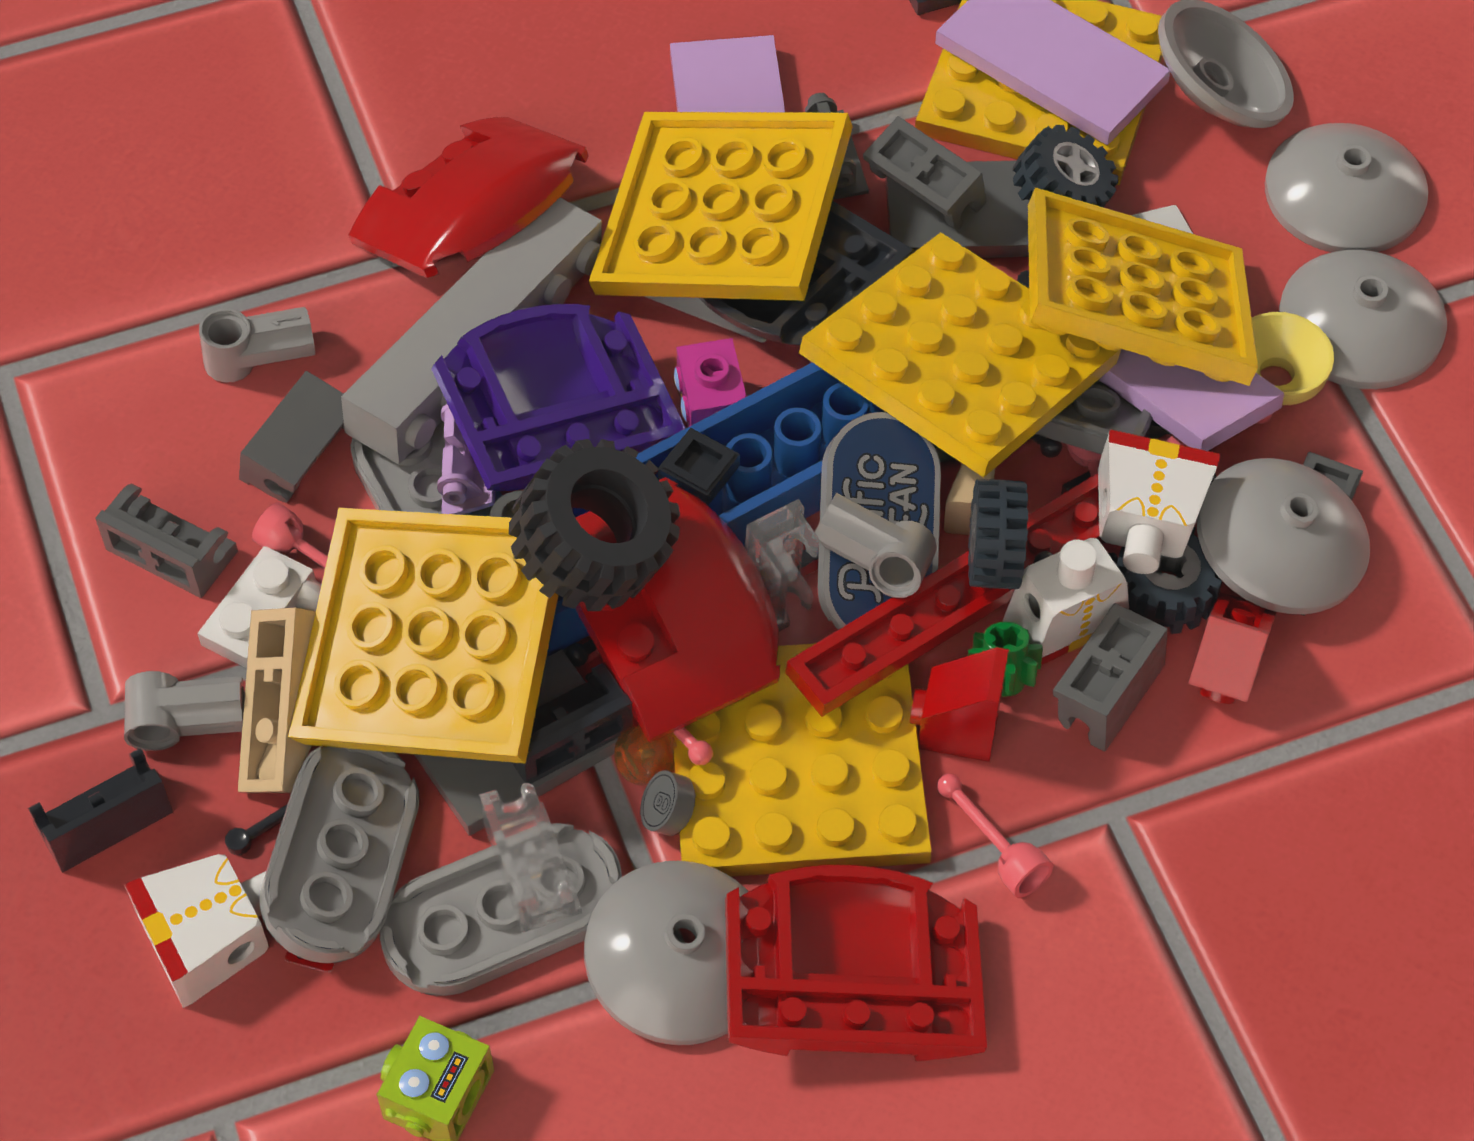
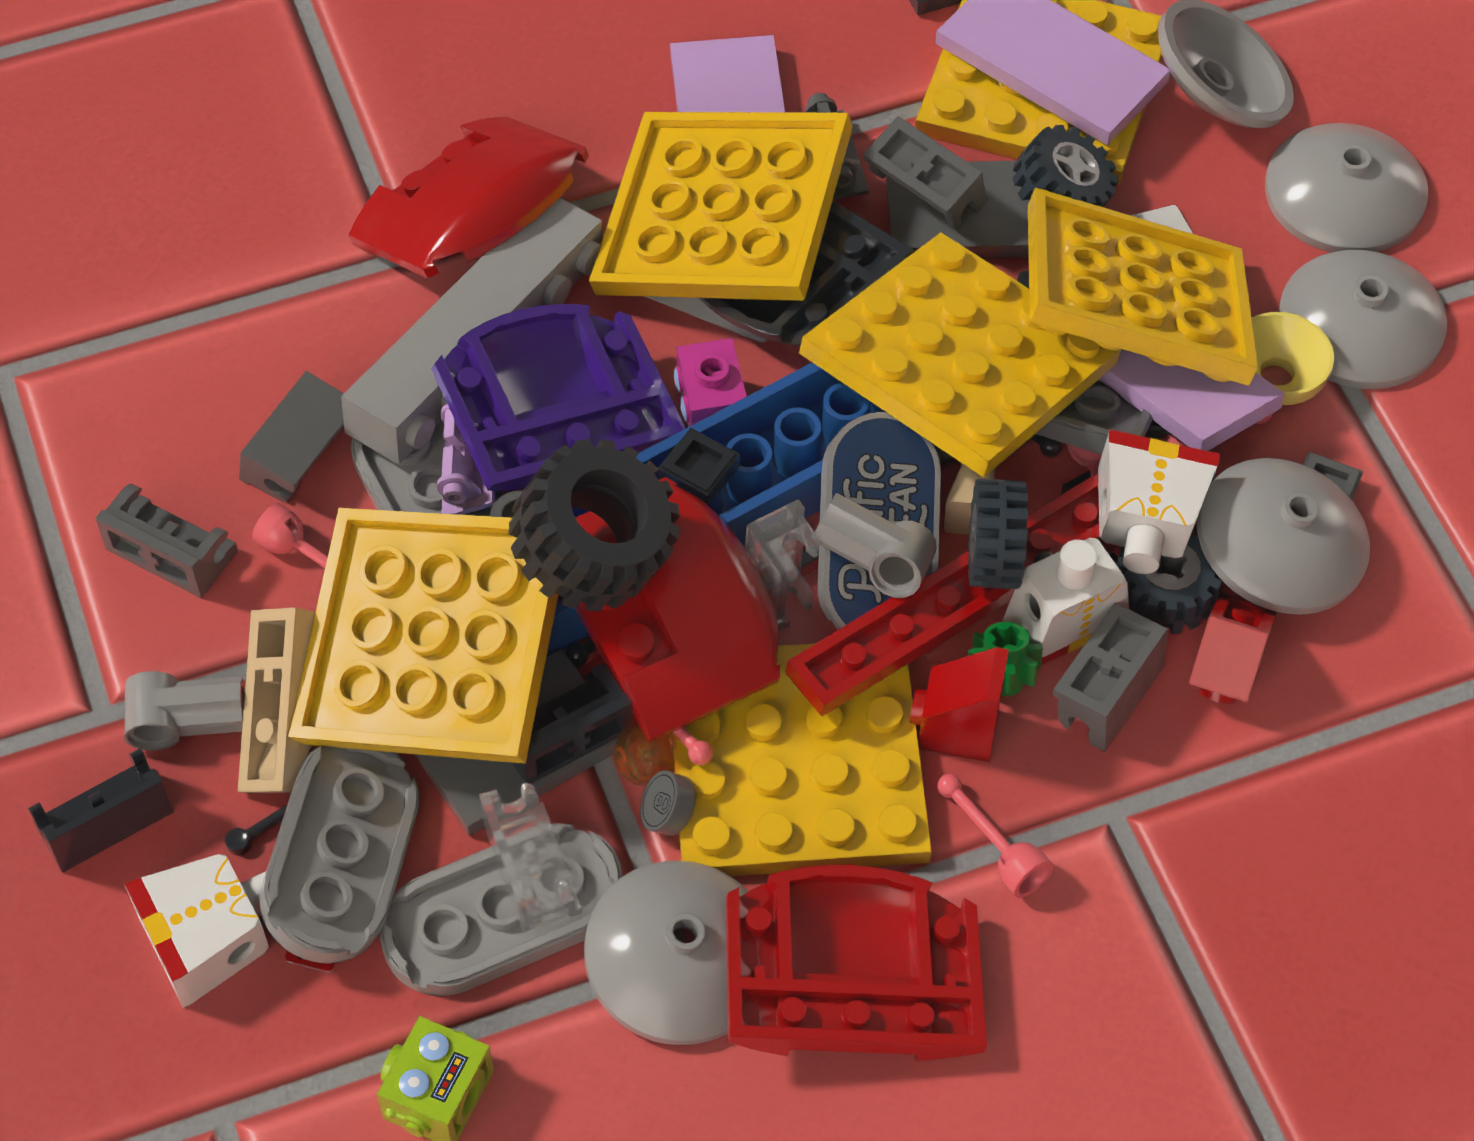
(237, 342): light grey piece -> none
(267, 583): white plate -> none

